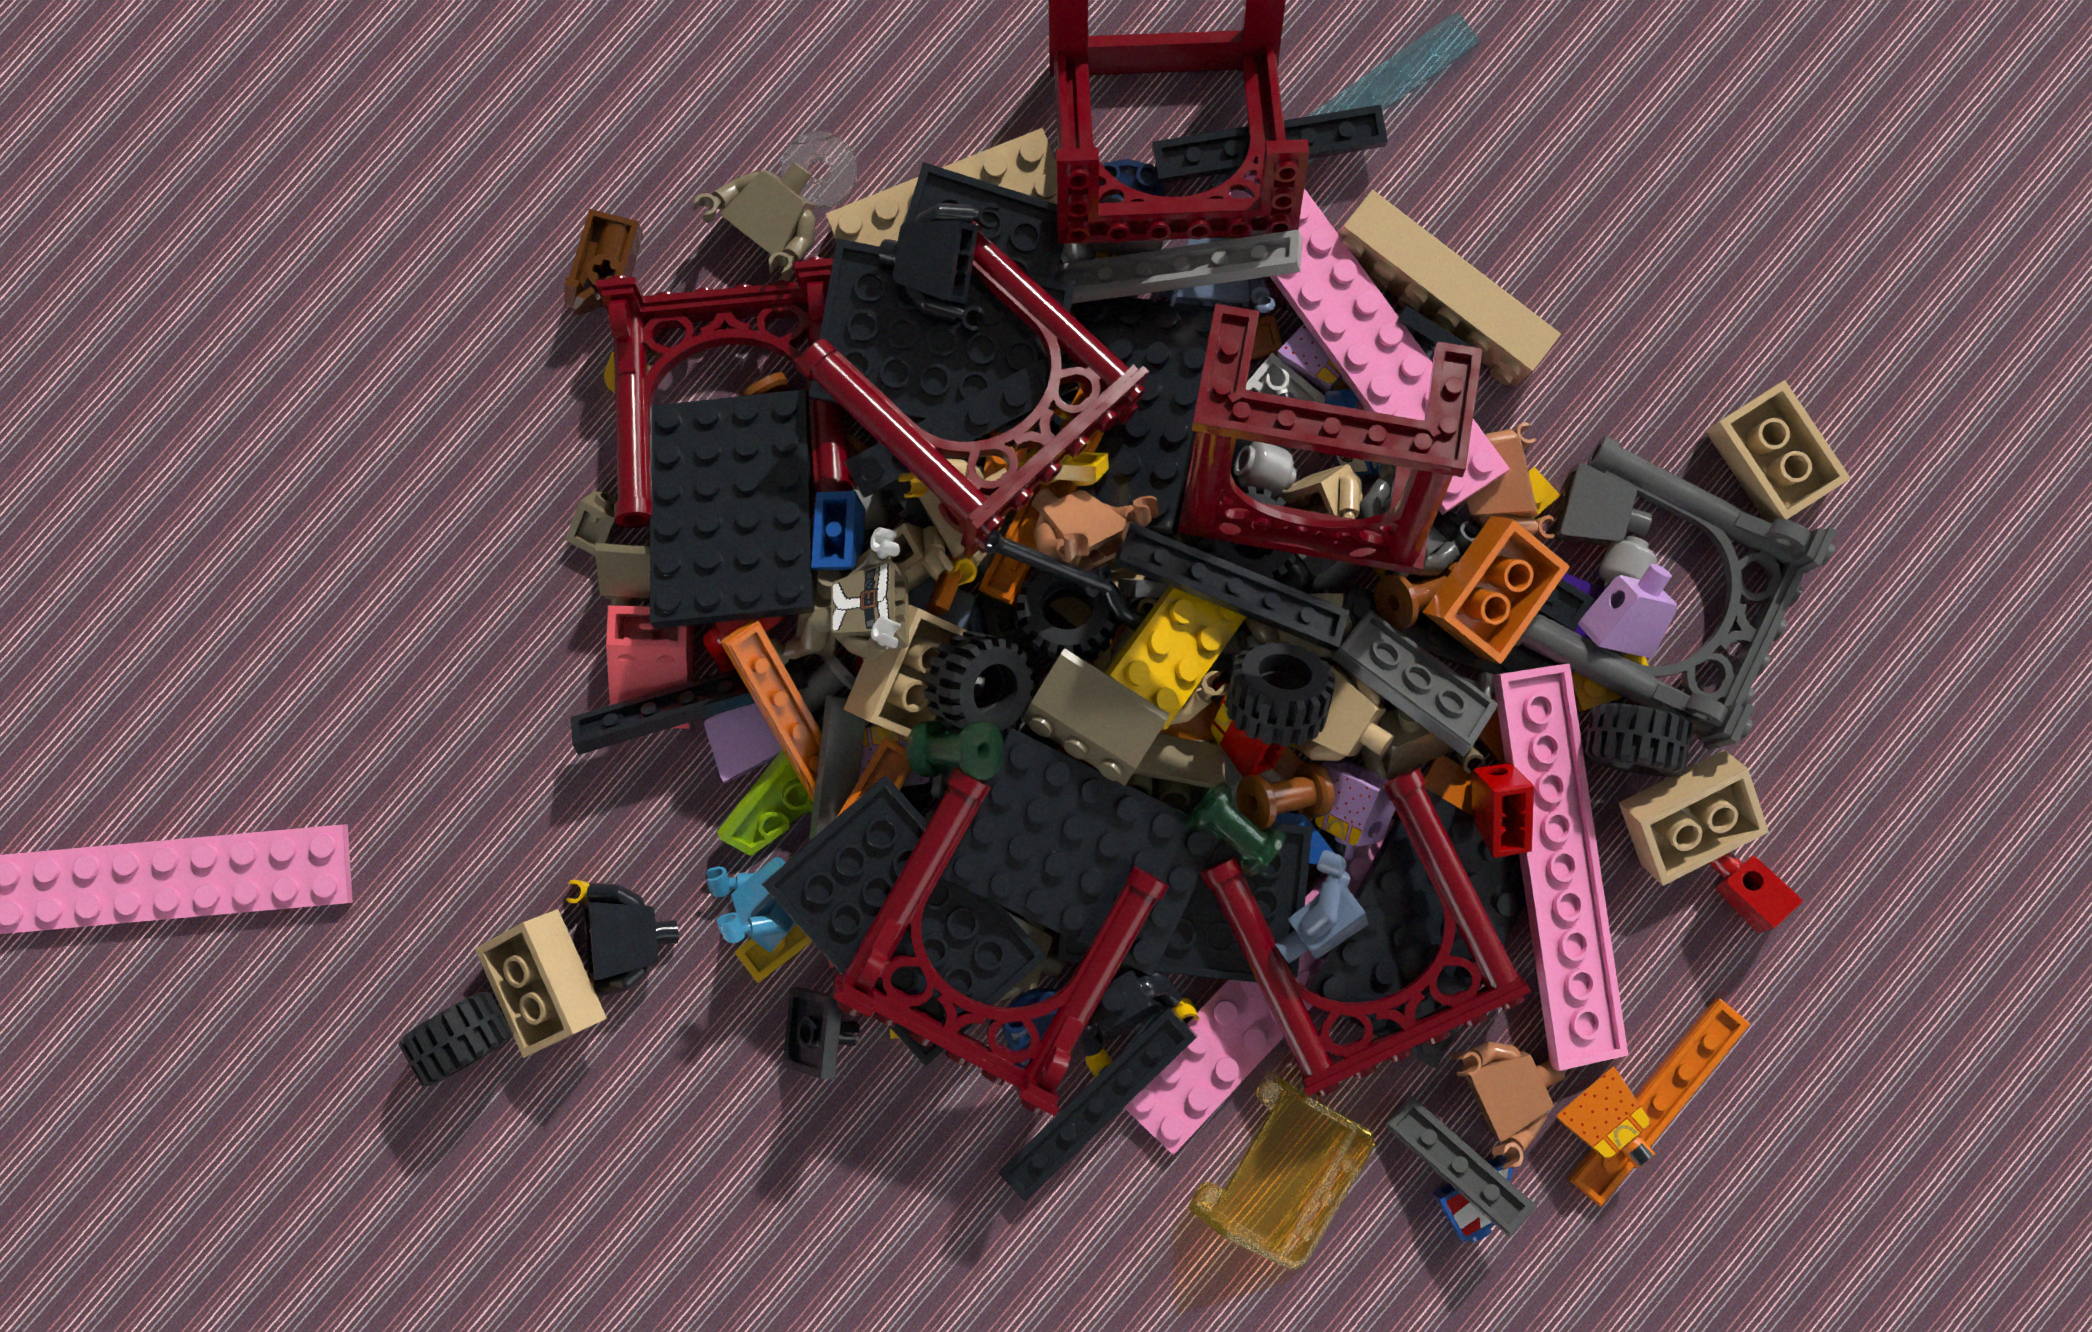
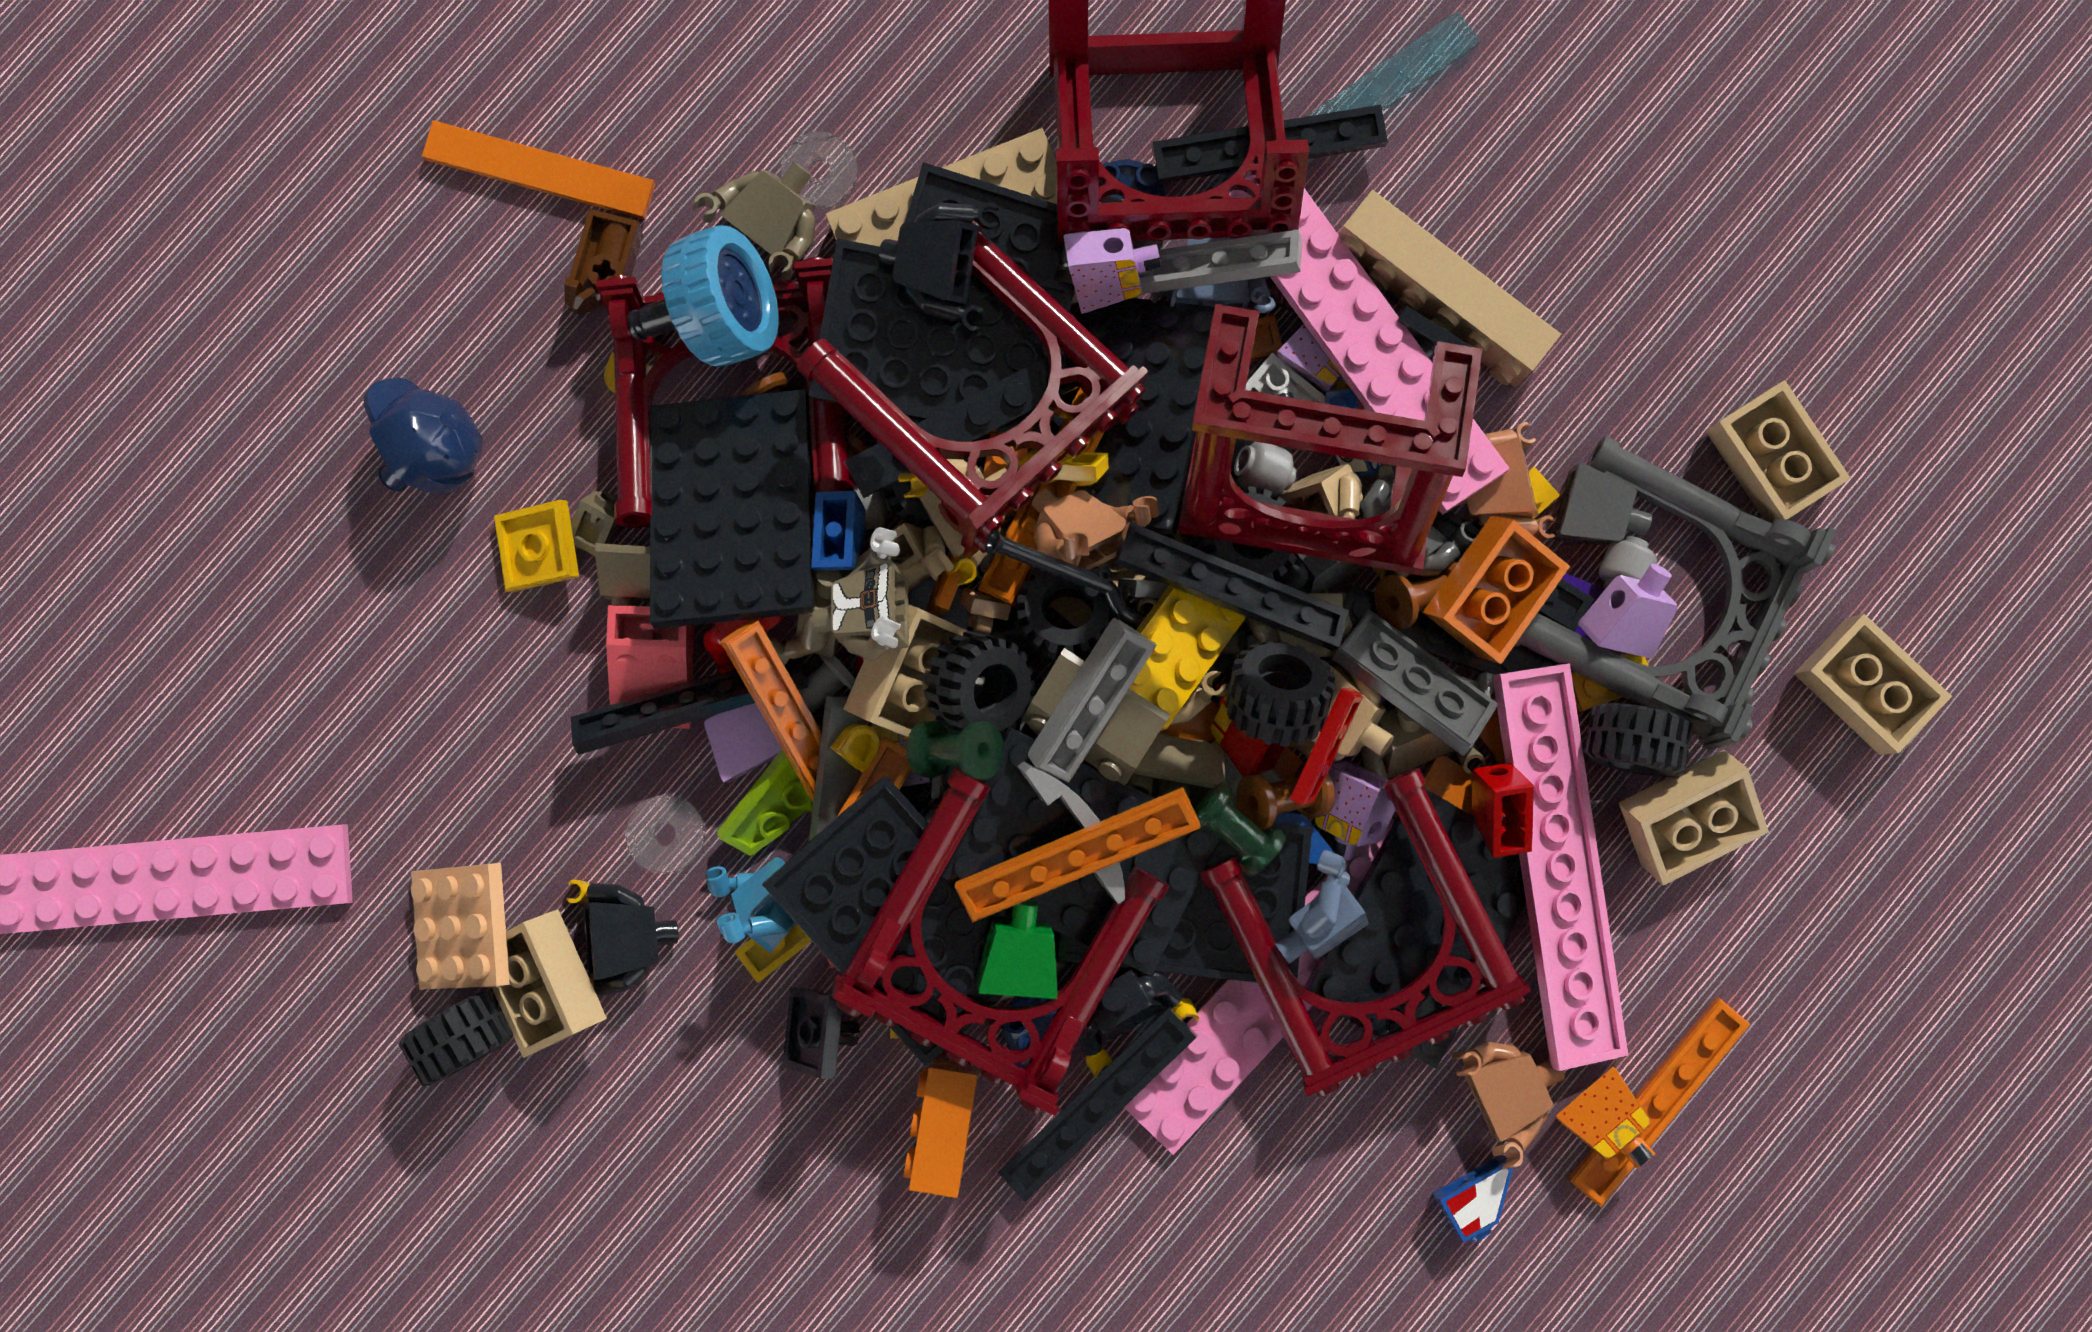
(421, 437): none -> dark blue piece
(460, 927): none -> light nougat plate
(536, 546): none -> yellow tile
(538, 170): none -> orange tile
(642, 829): none -> clear tile
(713, 298): none -> dark azure wheel
(857, 745): none -> yellow tile
(941, 1128): none -> orange brick
(983, 610): none -> light nougat tile
(1019, 956): none -> green torso
(1050, 789): none -> light grey slope
(1077, 854): none -> orange tile
(1091, 700): none -> light grey slope
(1107, 266): none -> lavender torso
(1288, 1177): clear yellow windscreen -> none
(1327, 746): none -> red tile
(1461, 1167): dark grey tile -> none
(1766, 900): red torso -> none
(1872, 685): none -> tan brick

